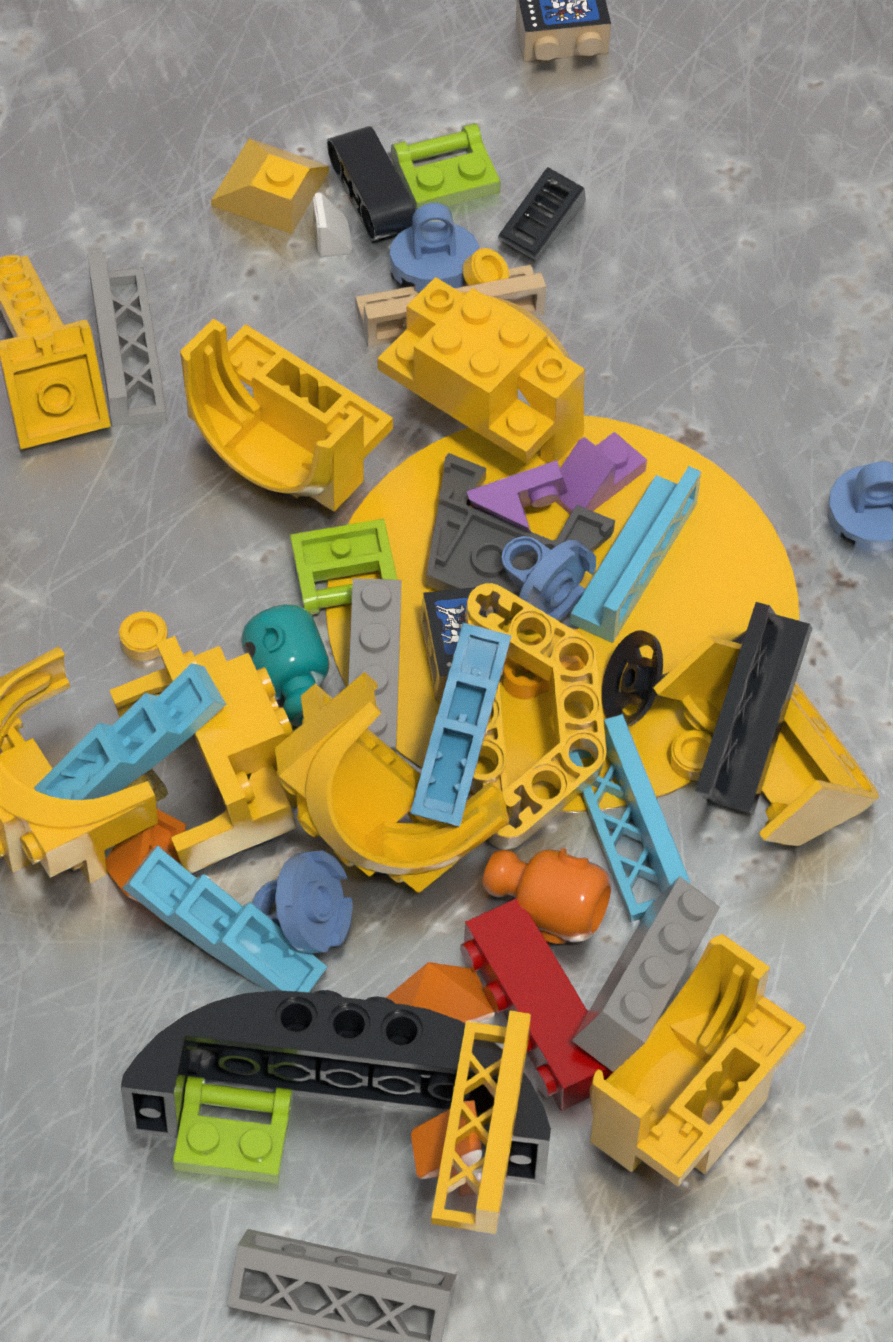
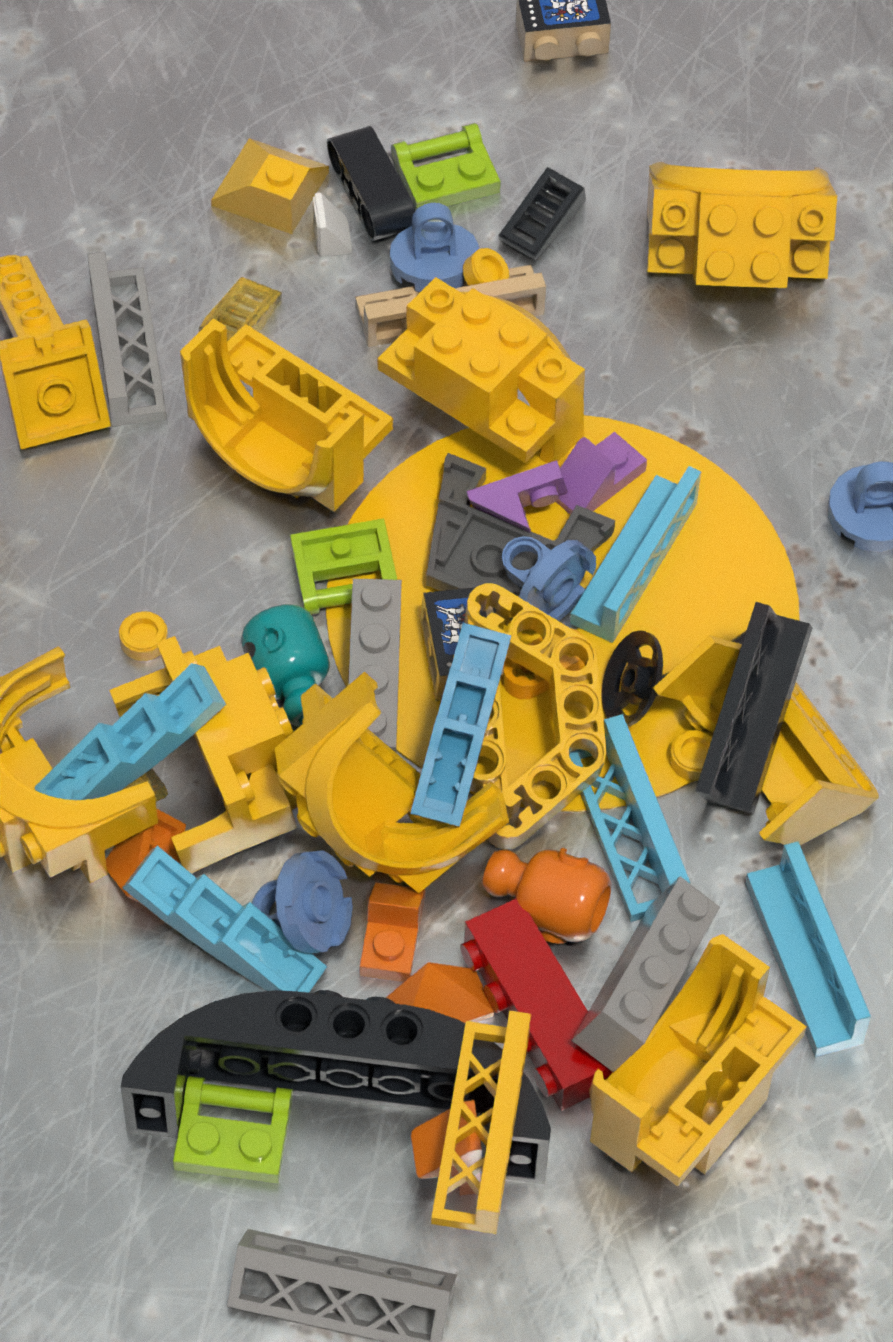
(229, 305): none -> clear yellow slope
(391, 932): none -> orange slope
(740, 224): none -> yellow piece
(809, 953): none -> medium azure fence

